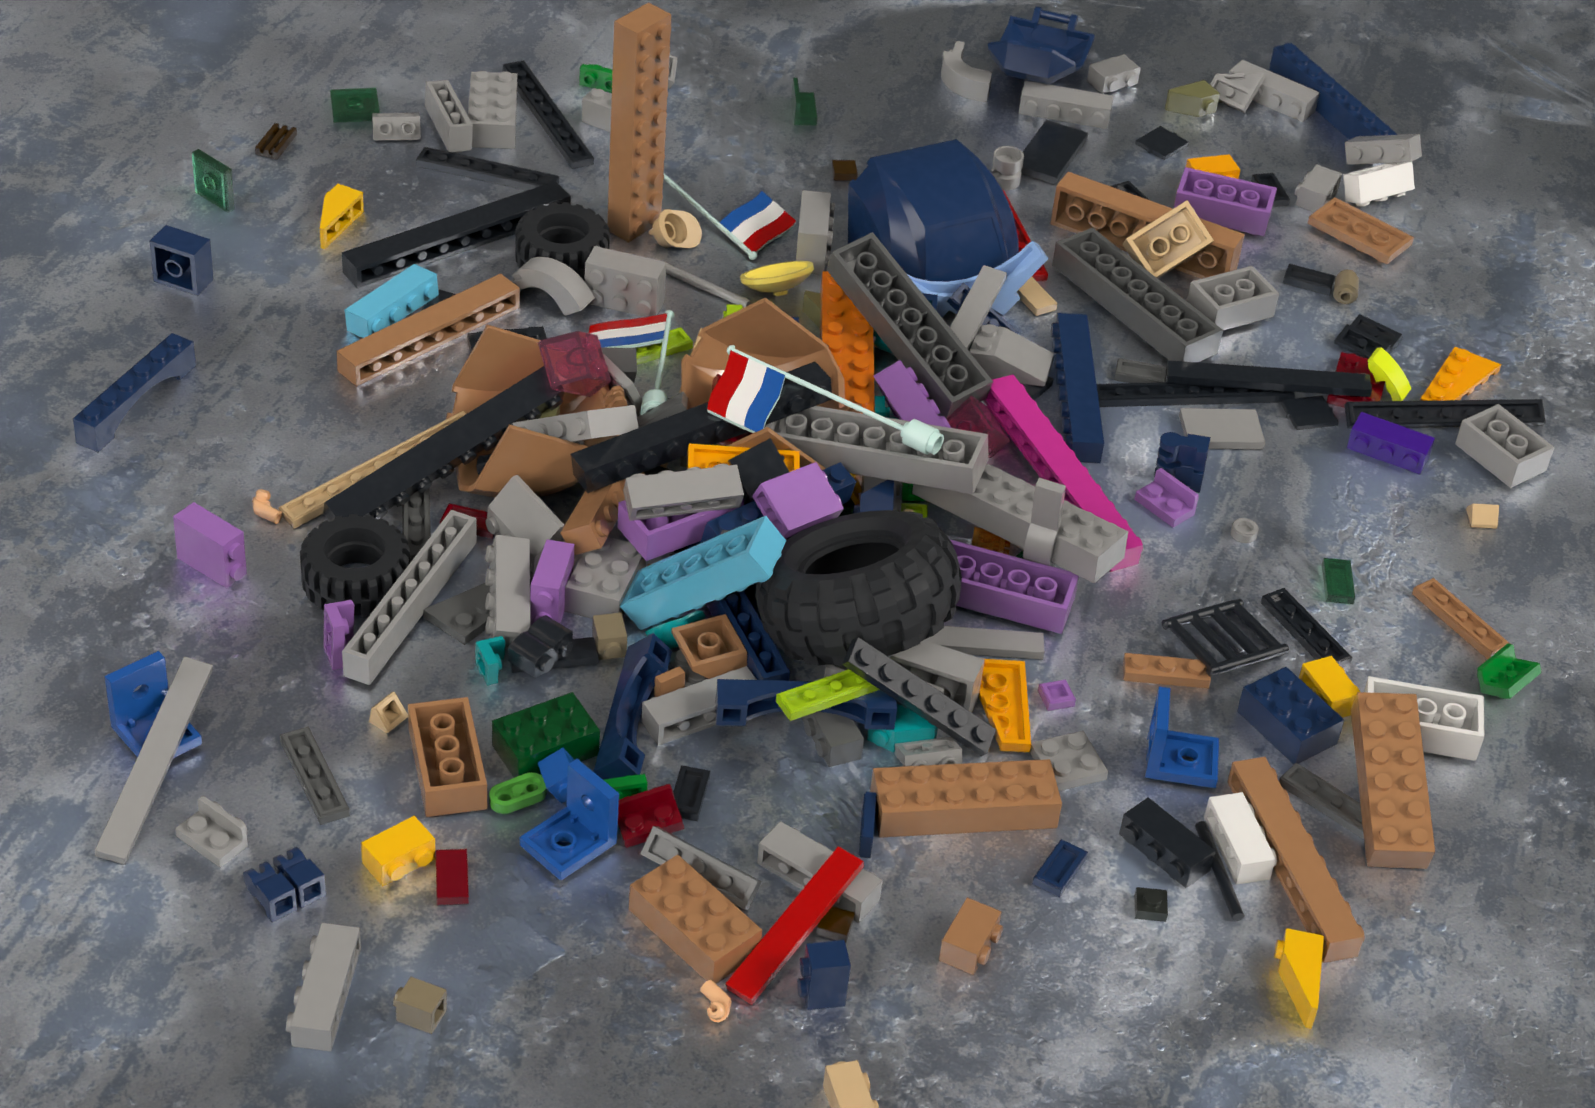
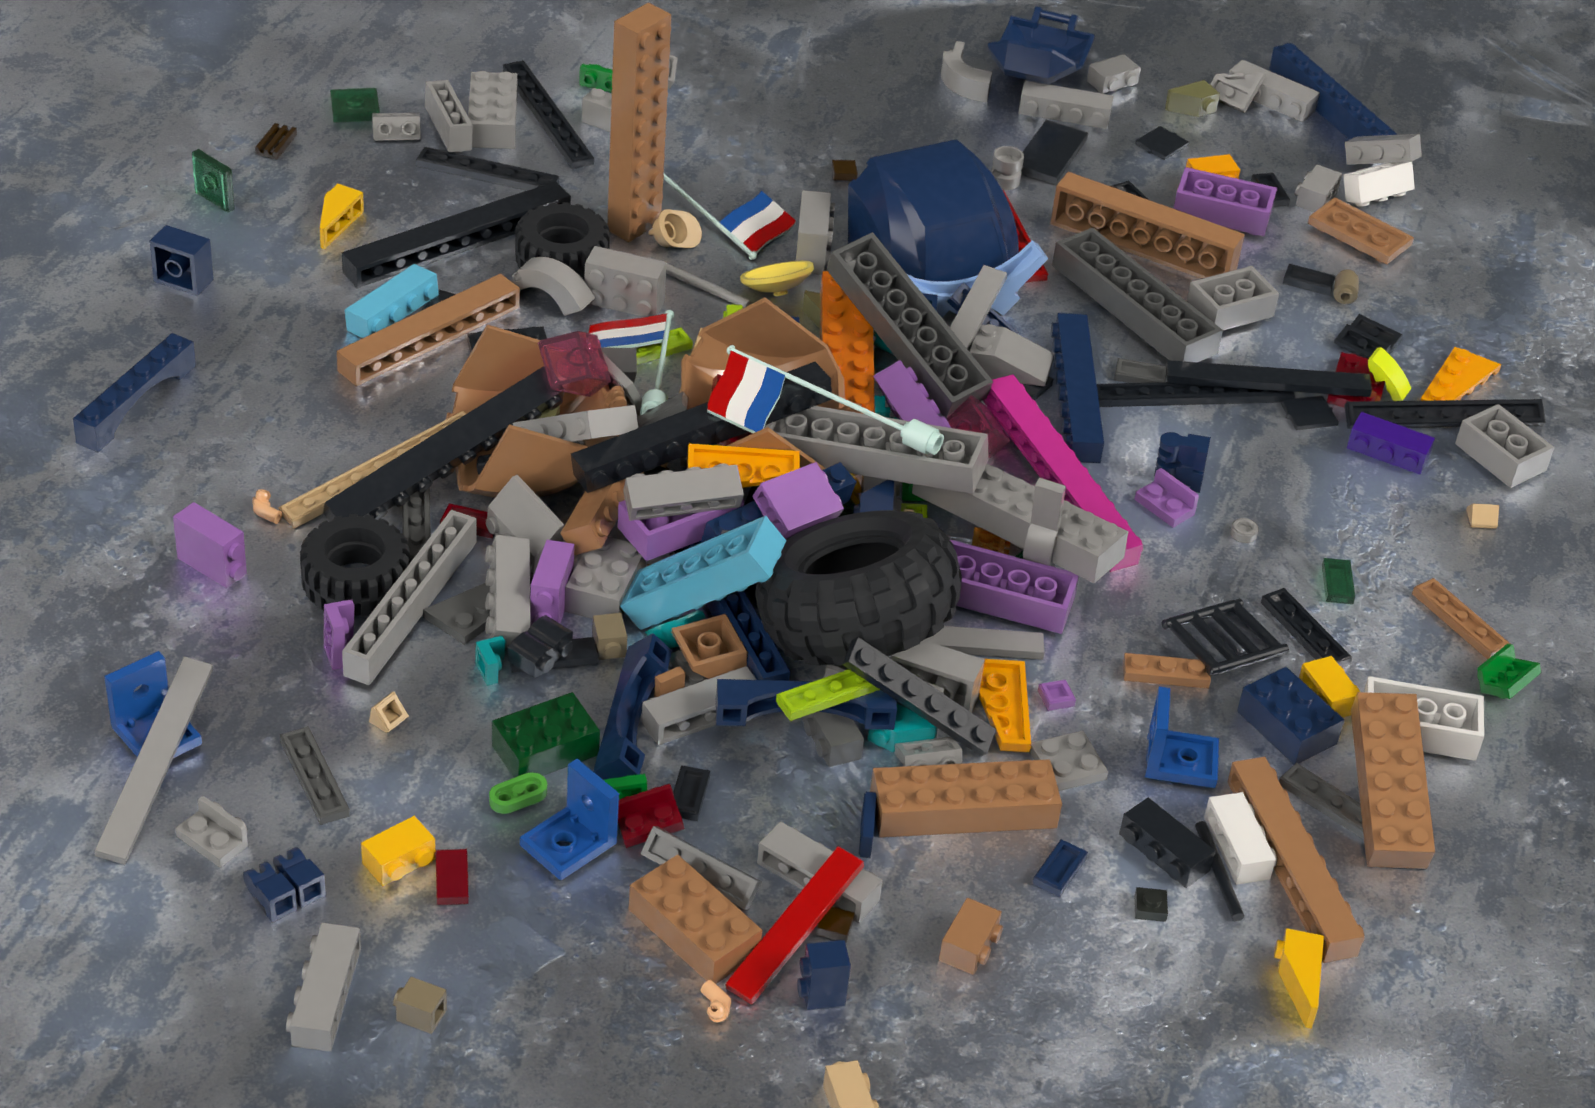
(447, 757): medium nougat brick -> none
(555, 772): blue brick -> none
(759, 465): black piece -> none
(803, 106): clear green panel -> none
(1036, 298): tan tile -> none
(1168, 240): tan slope -> none
(1225, 426): light grey tile -> none

